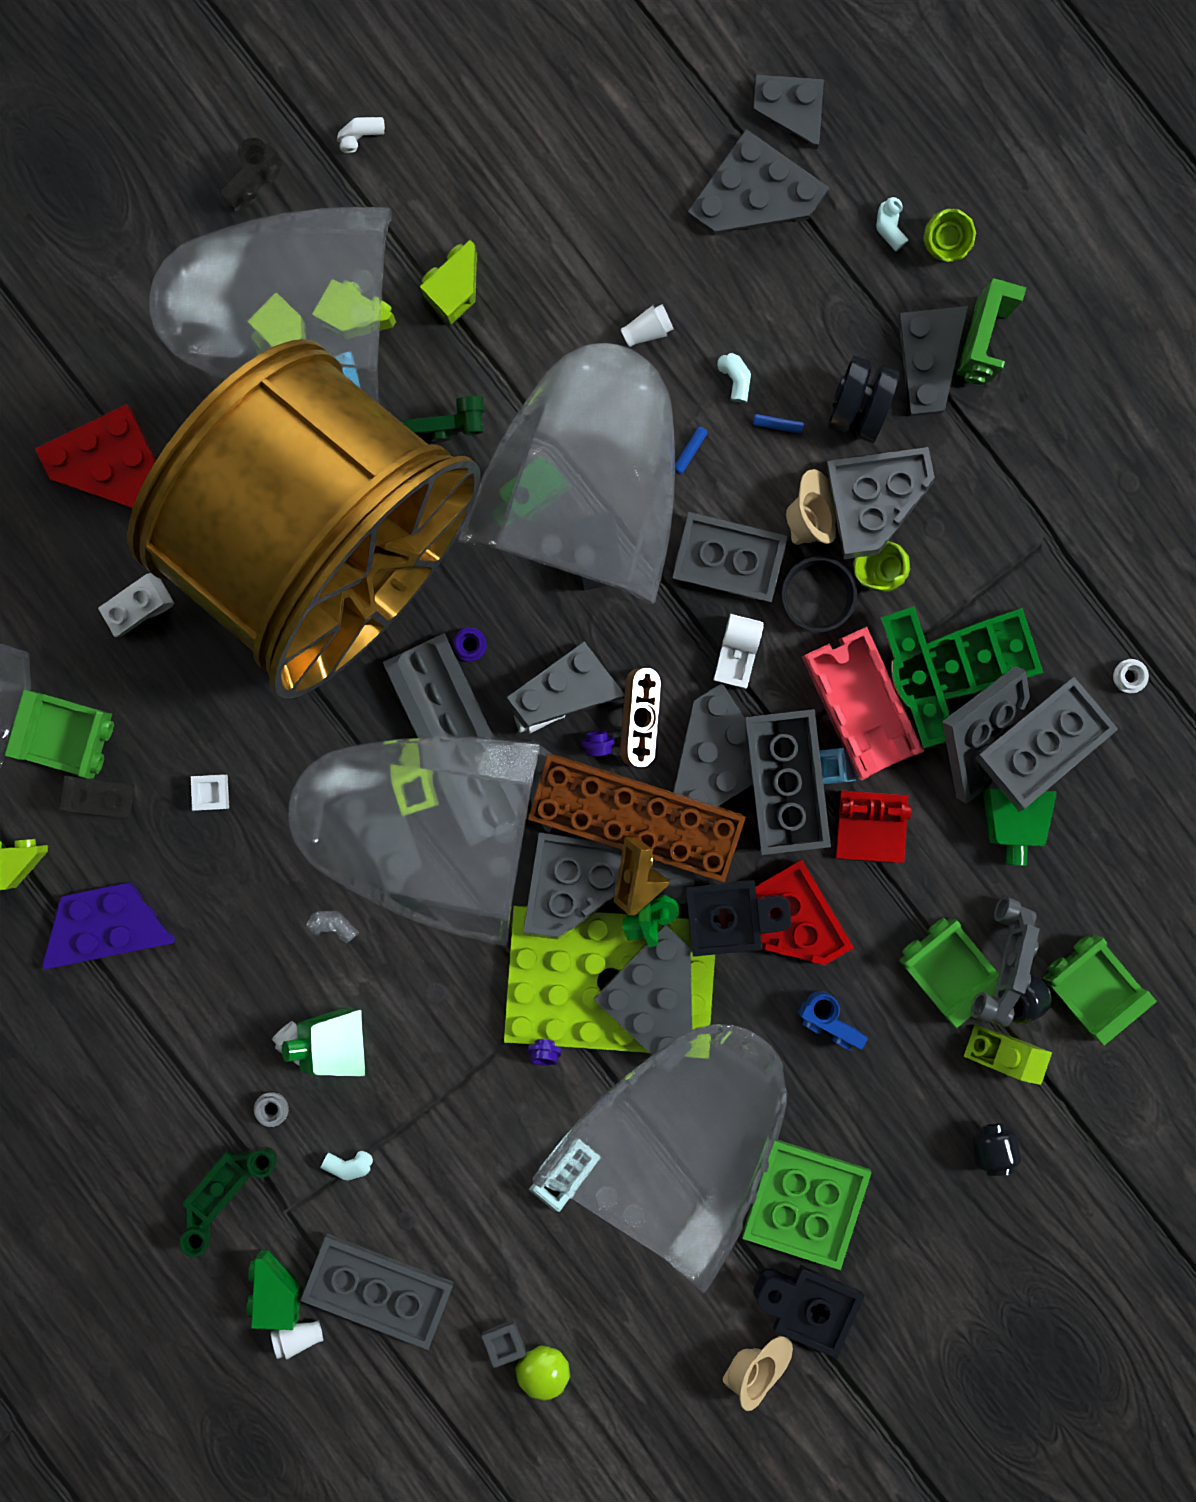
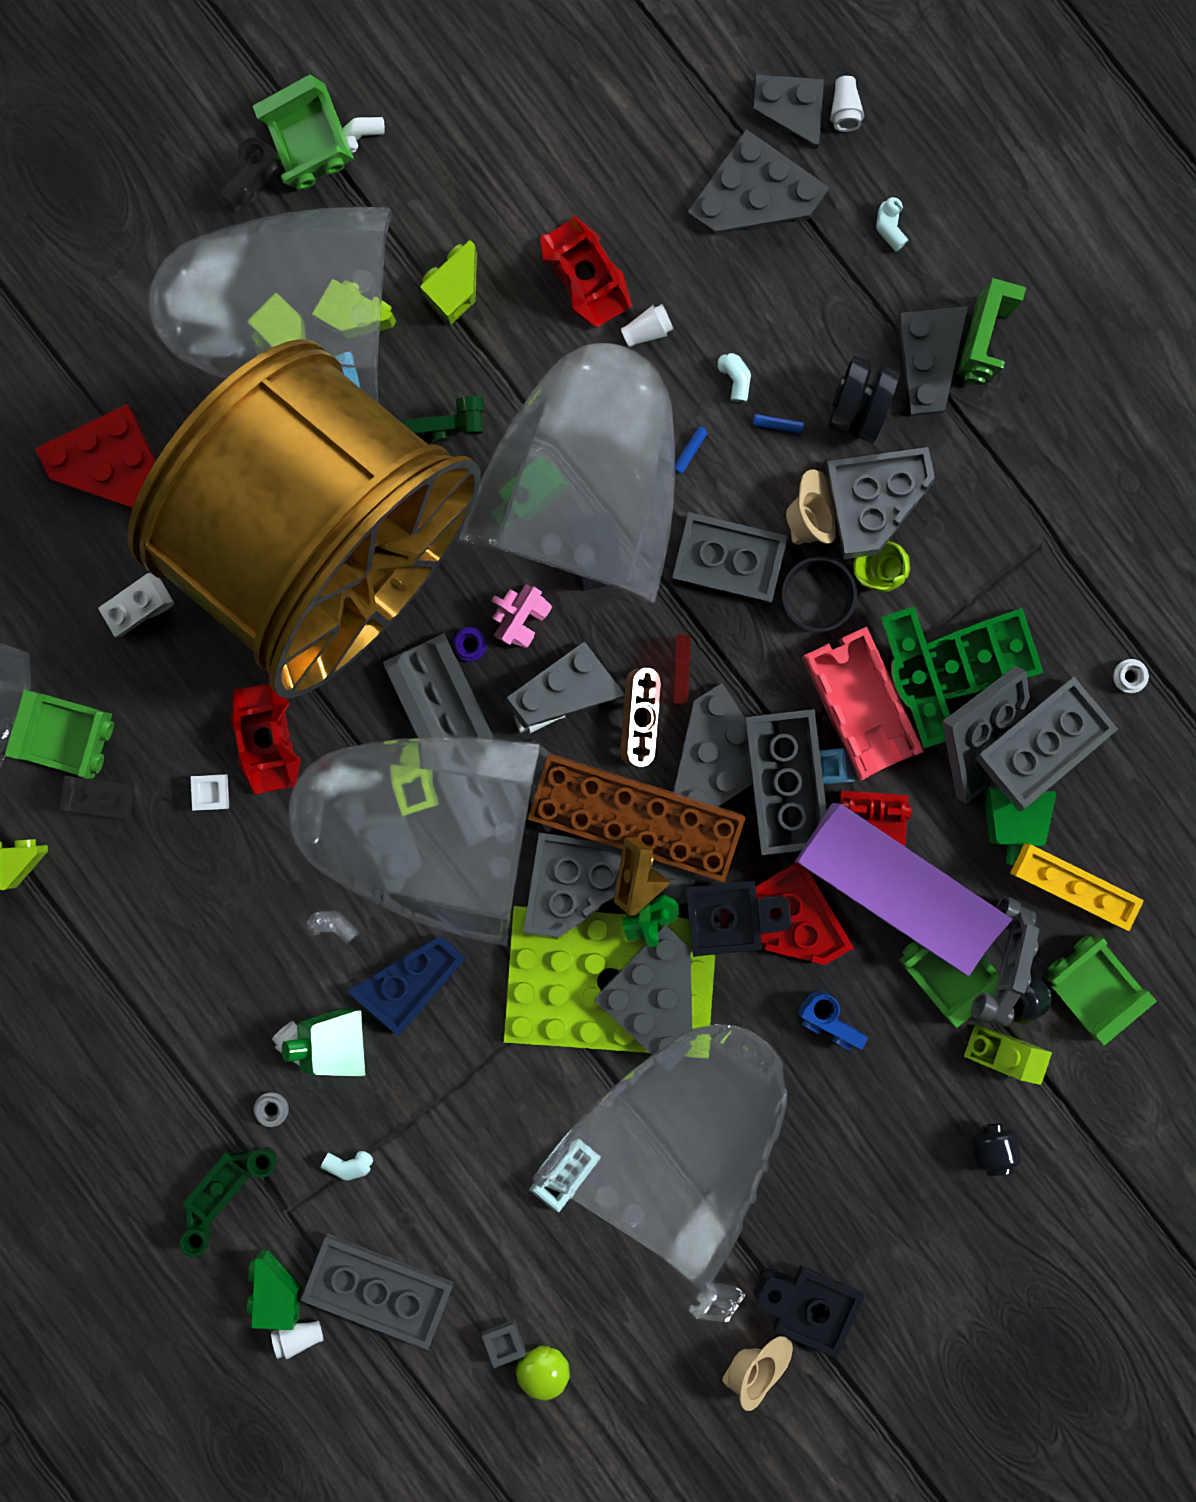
(103, 925): dark purple wing -> none
(263, 767): none -> red piece
(305, 132): none -> bright green panel
(408, 984): none -> dark blue wing
(526, 603): none -> bright pink hips
(544, 1052): dark purple plate -> none
(591, 299): none -> red piece
(597, 743): dark purple plate -> none
(682, 669): none -> clear red tile
(720, 1296): none -> clear tile
(738, 651): white plate -> none
(807, 1204): bright green plate -> none
(846, 106): none -> white cone
(902, 889): none -> medium lavender arch
(949, 235): lime hair -> none
(1076, 886): none -> yellow plate

